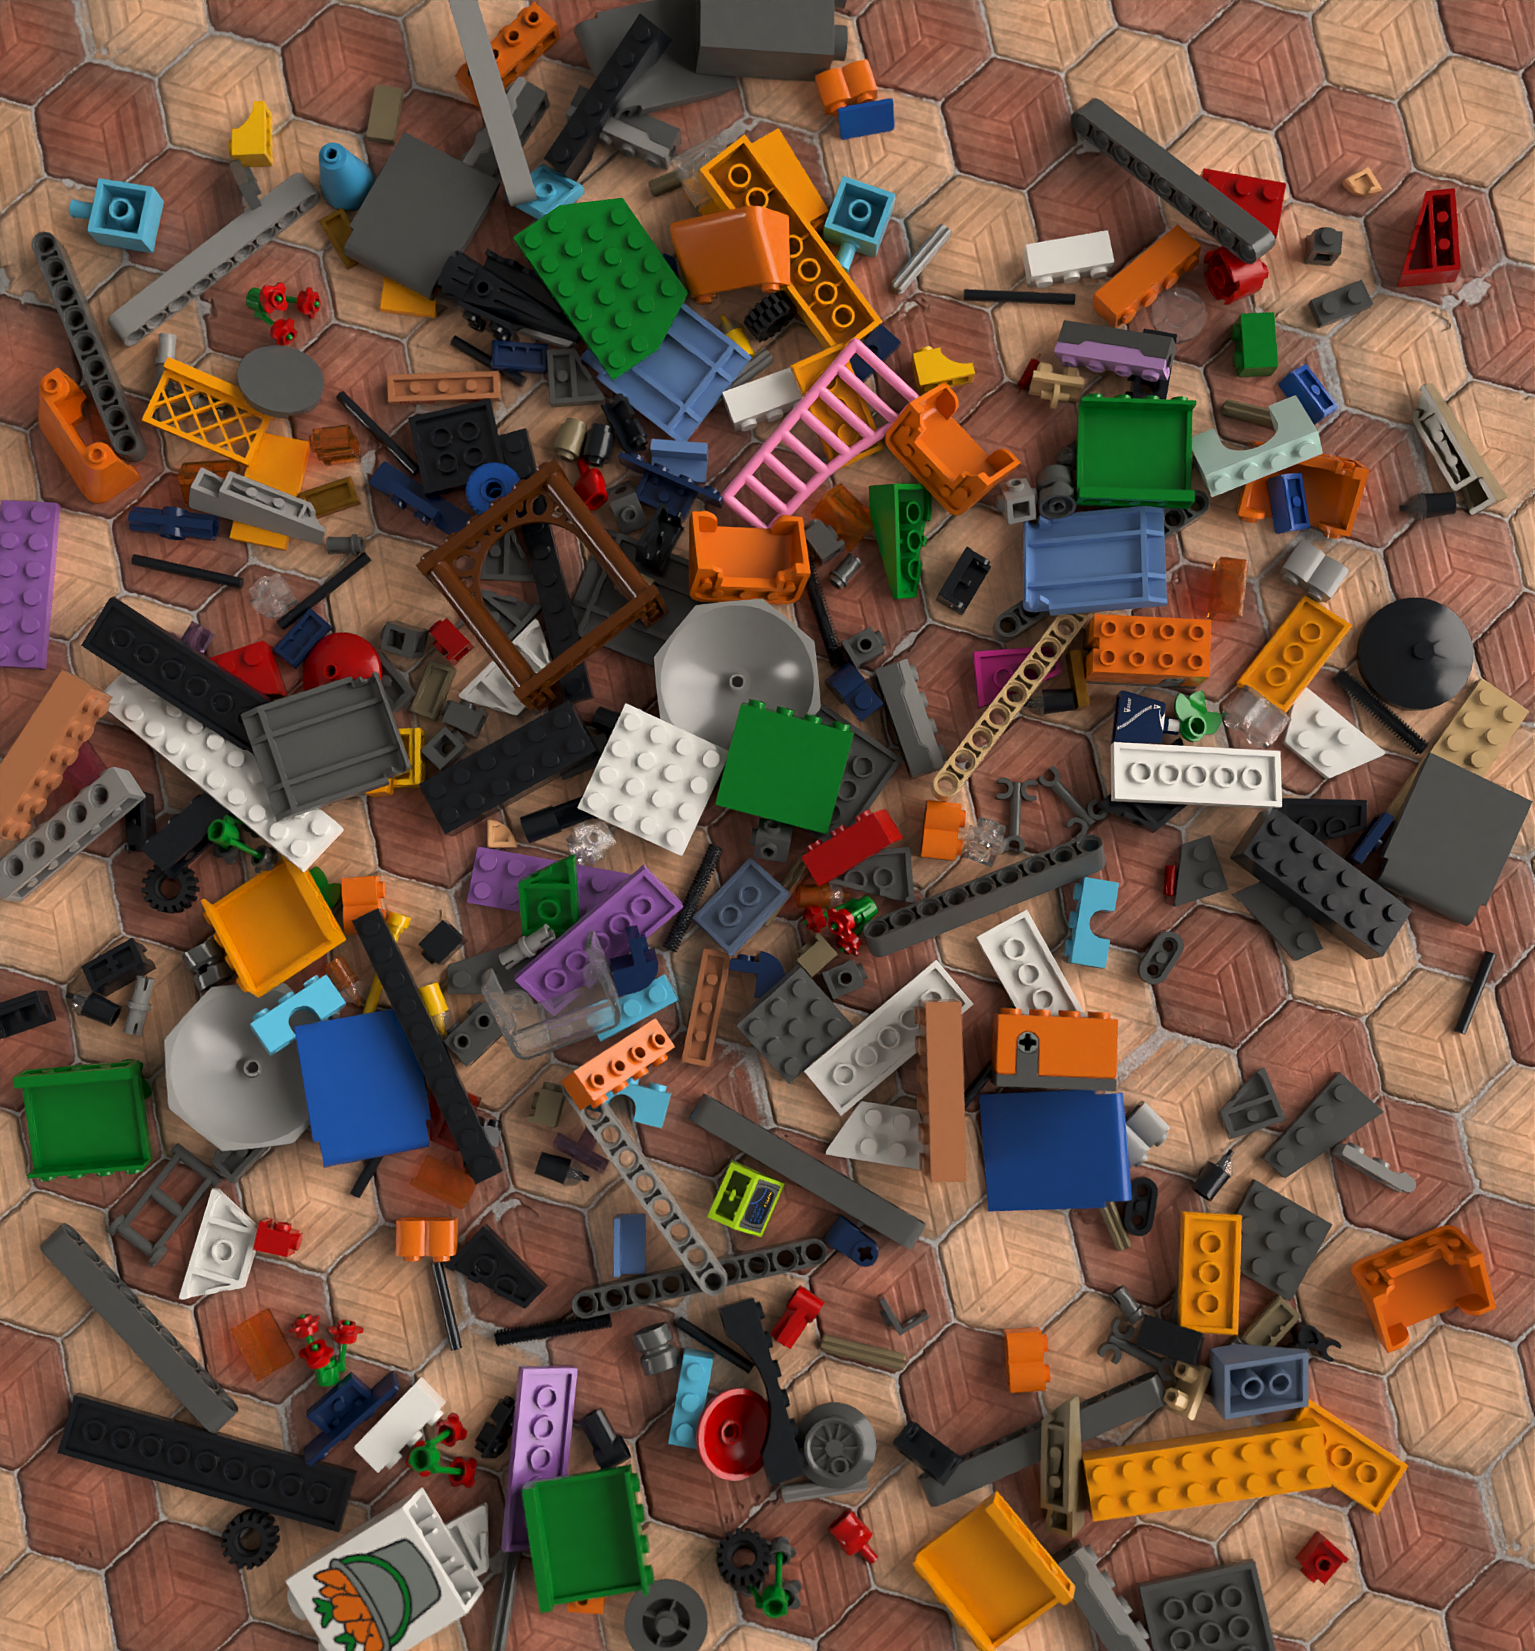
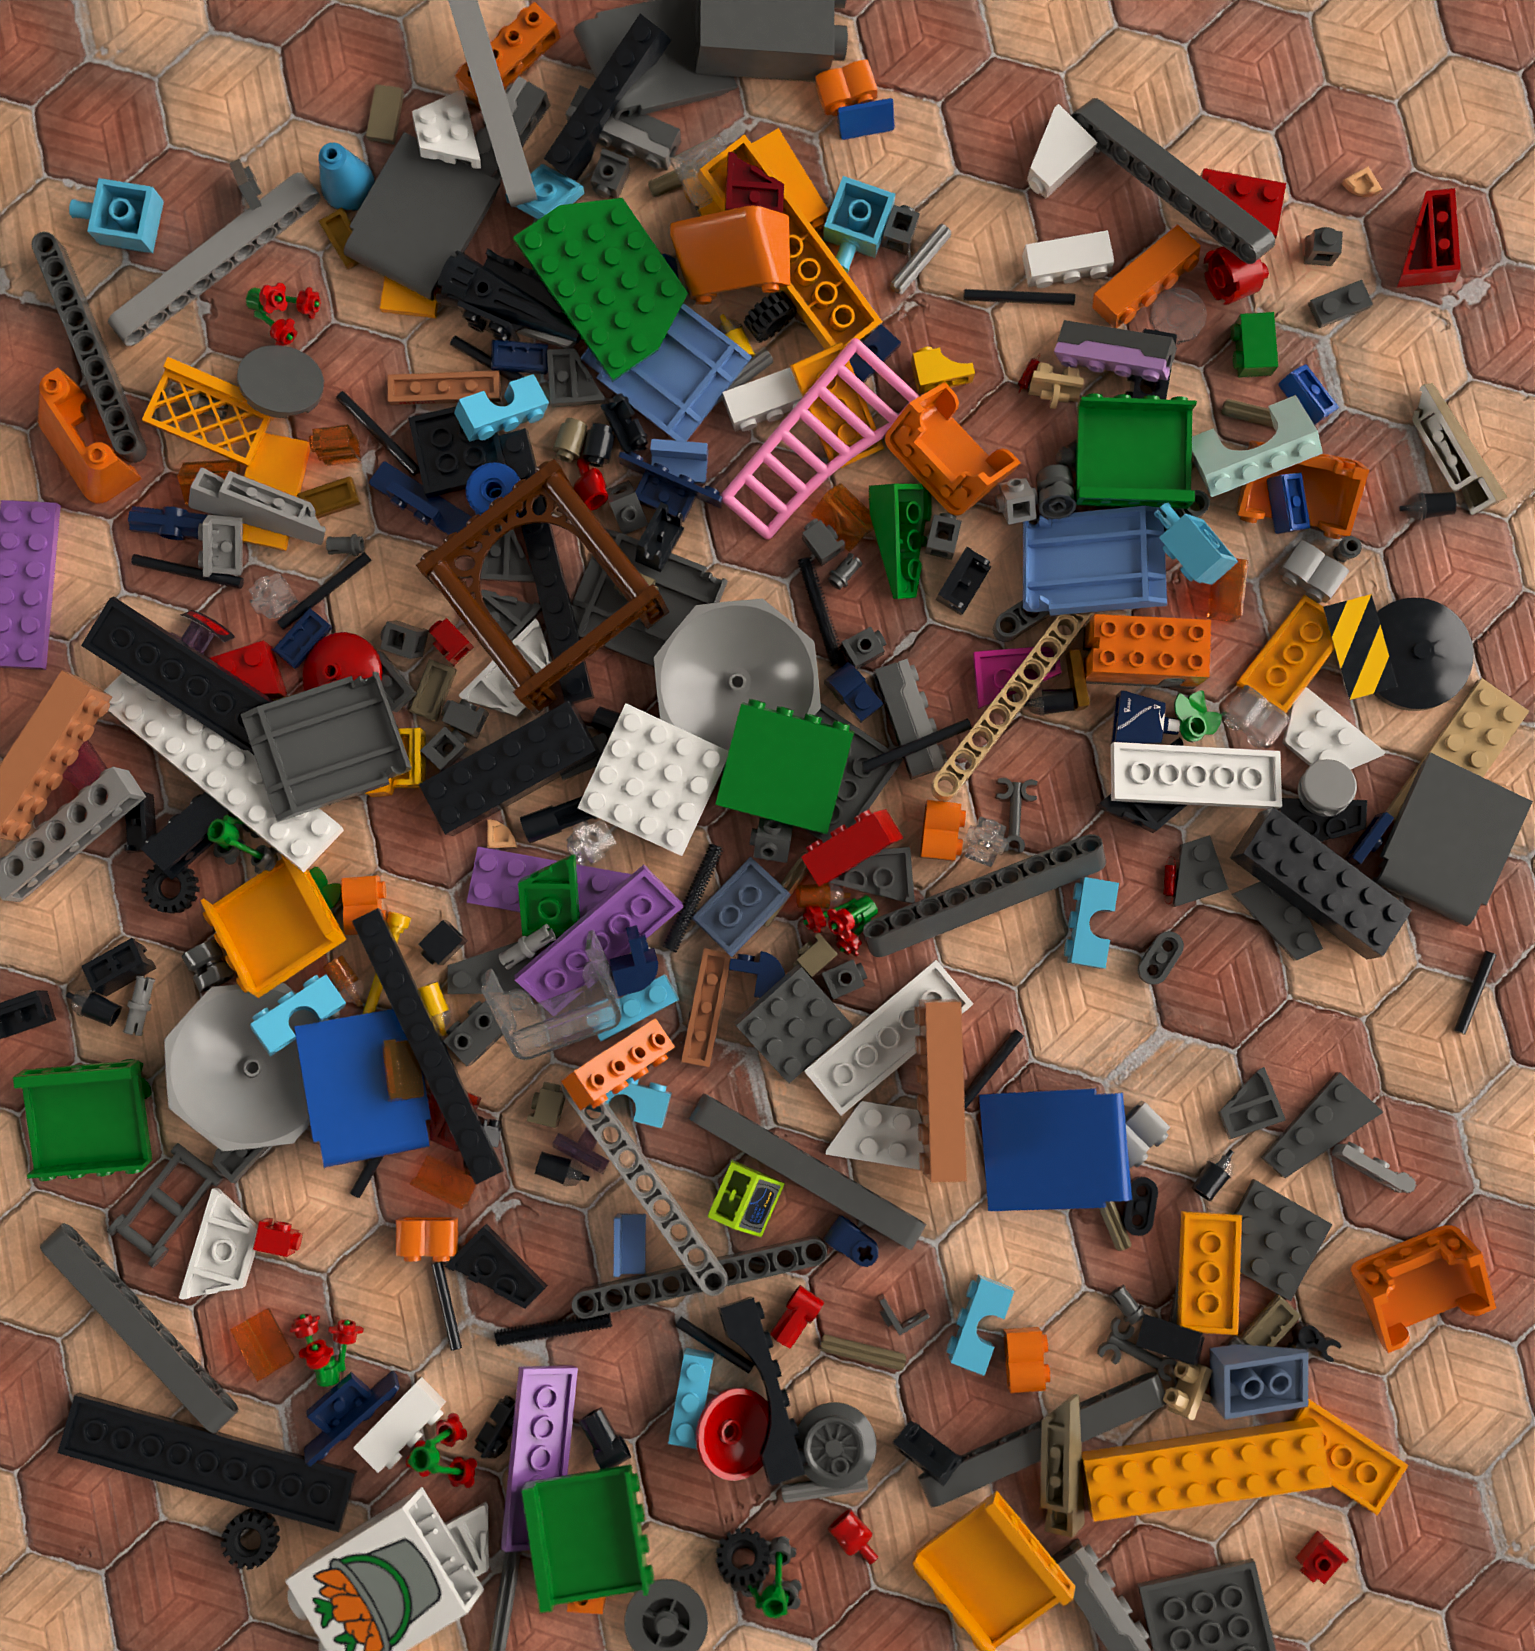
(166, 349): light grey pin -> none
(209, 623): none -> sticker
(221, 545): none -> light grey bracket
(254, 138): yellow arch -> none
(402, 1071): none -> clear orange panel
(446, 130): none -> white wing
(483, 418): none -> medium azure arch
(613, 164): none -> dark grey brick
(654, 1344): dark grey wheel -> none
(747, 561): orange windscreen -> none
(751, 187): none -> dark red wing
(897, 239): none -> dark grey brick
(916, 745): none -> black bar
(946, 524): none -> dark grey brick
(986, 1299): none -> medium azure arch
(1027, 967): white plate -> none
(1060, 153): none -> white slope
(1061, 1050): orange piece -> none
(1084, 817): dark grey bar -> none
(1194, 546): none -> medium azure brick
(1327, 787): none -> light grey head
(1347, 549): none -> dark grey pin
(1360, 646): none -> sticker
(1381, 711): black axle -> none

